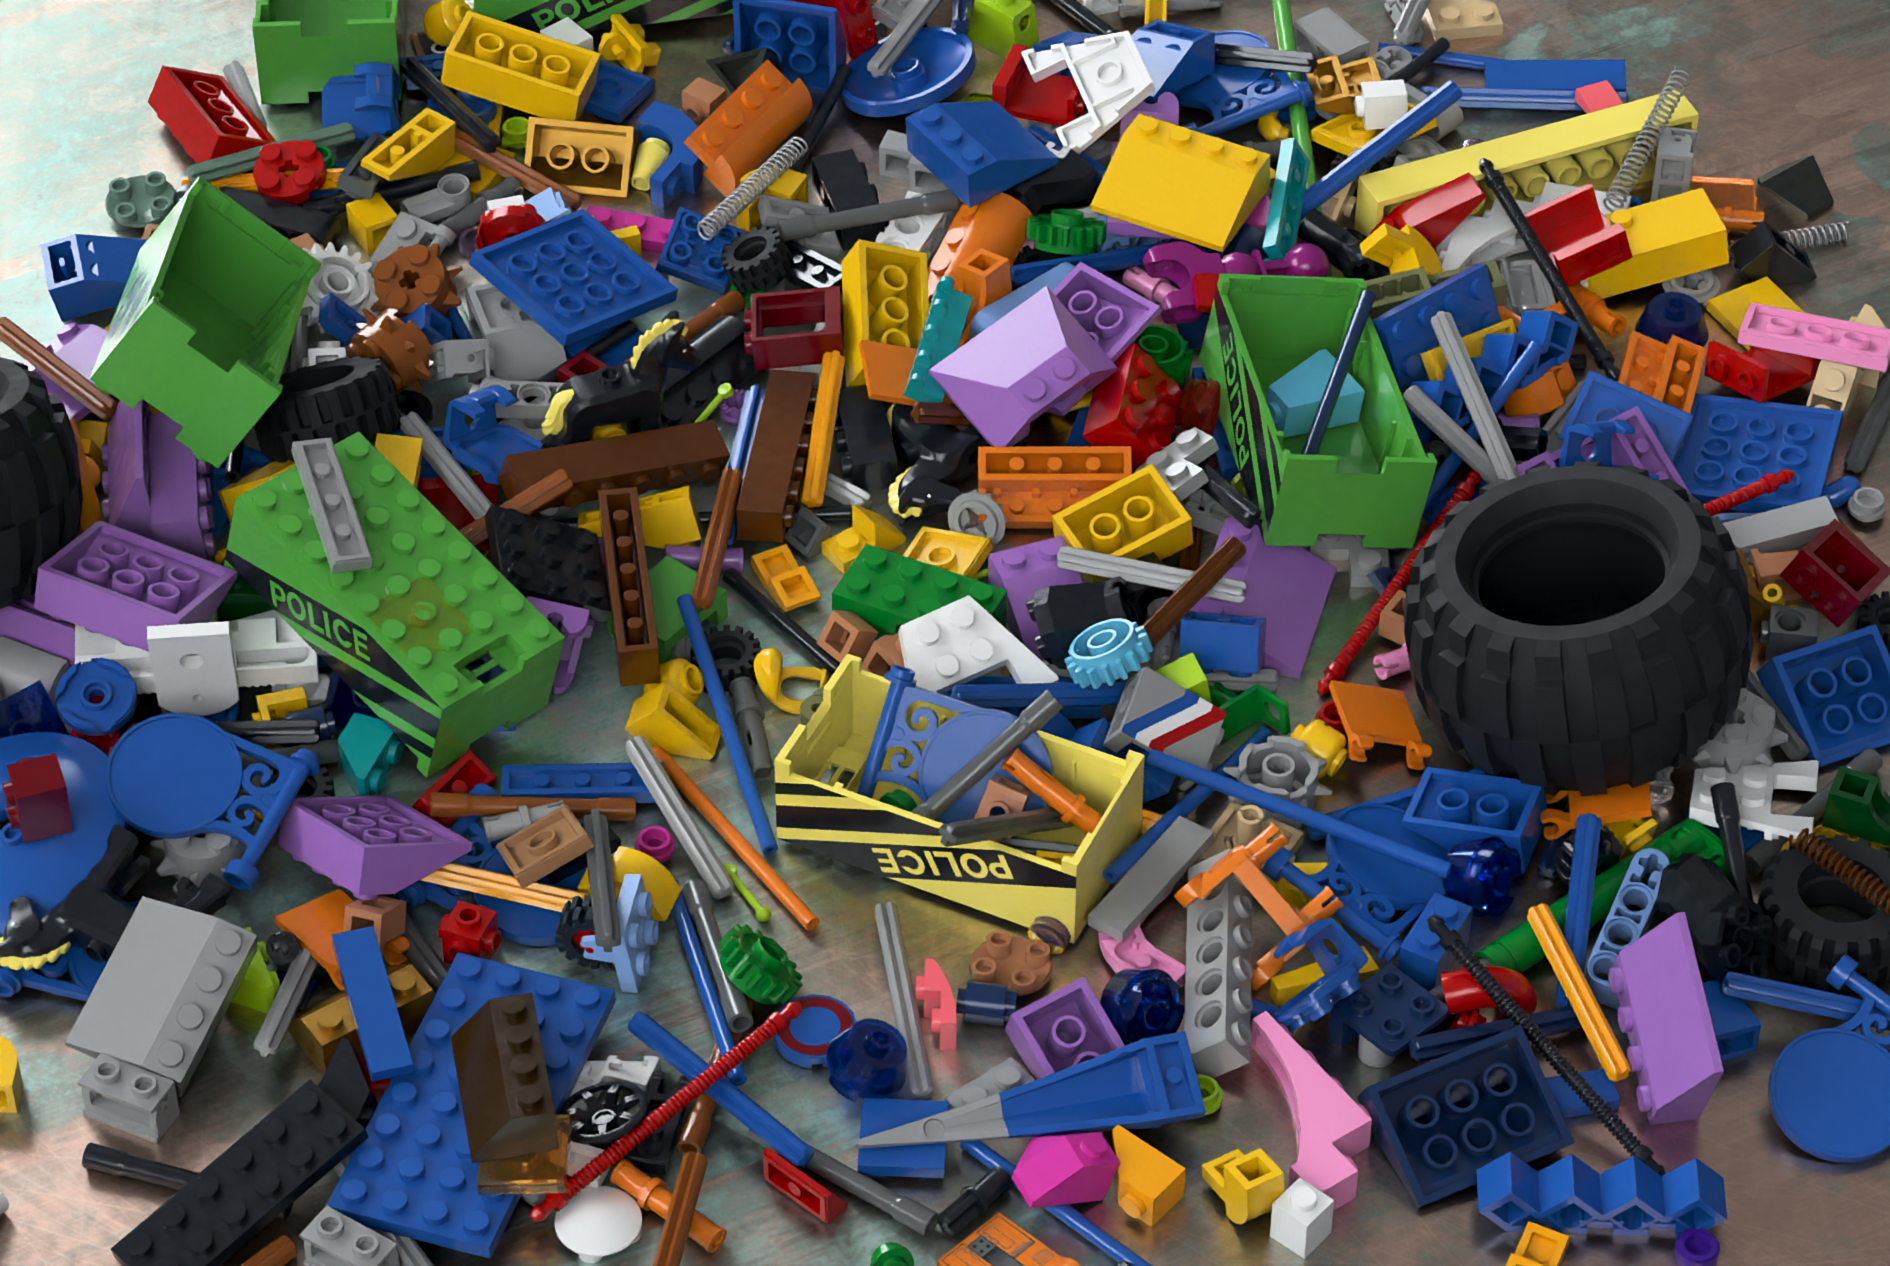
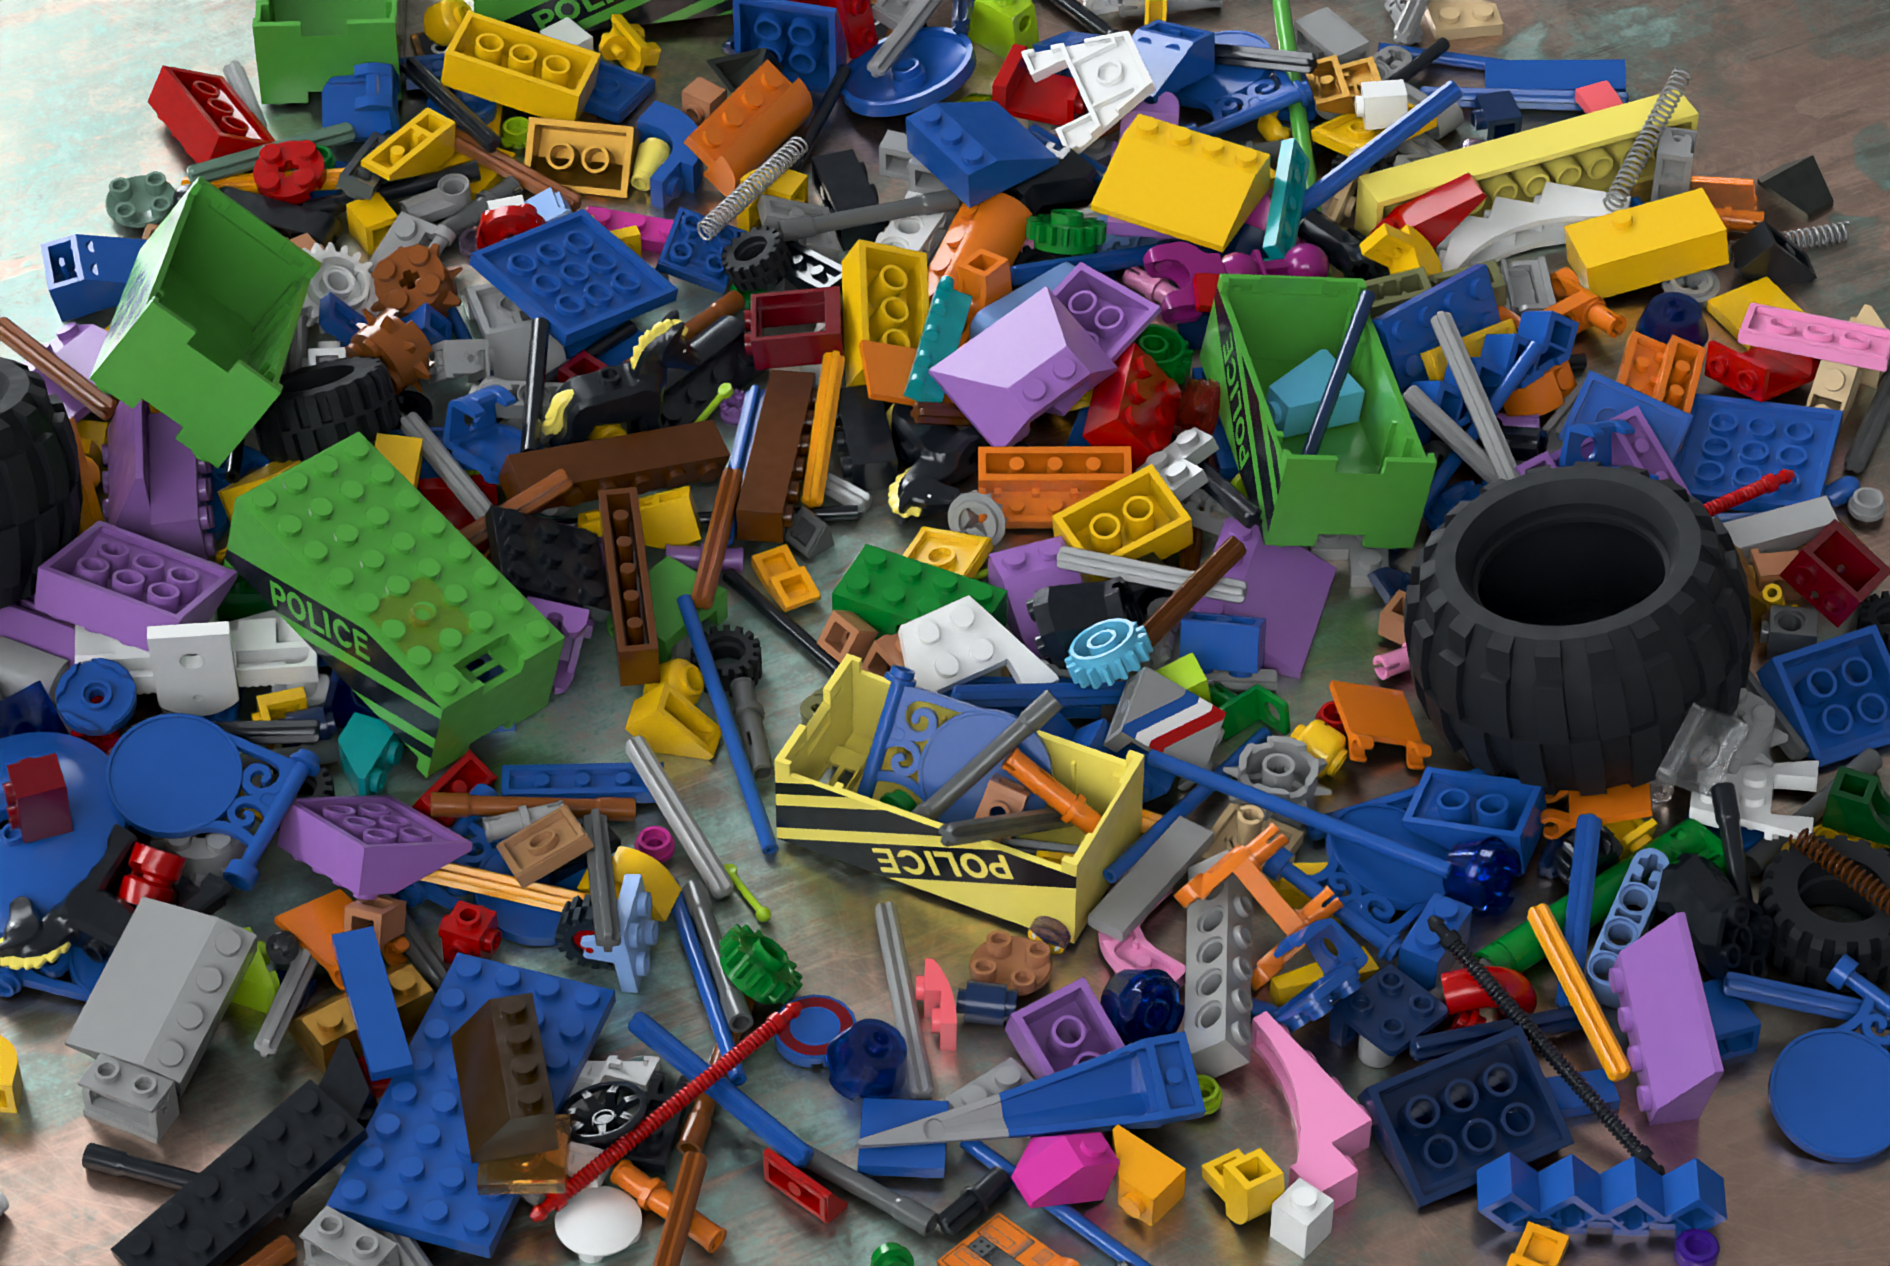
(151, 874): none -> red wheel
(331, 505): light grey tile -> none
(535, 385): none -> black piece
(737, 841): orange piece -> none
(771, 674): yellow piece -> none
(865, 529): yellow slope -> none
(1336, 670): red hose -> none
(1496, 115): none -> dark blue brick
(1579, 235): red panel -> none
(1602, 357): black hose -> none
(1702, 749): none -> clear tile

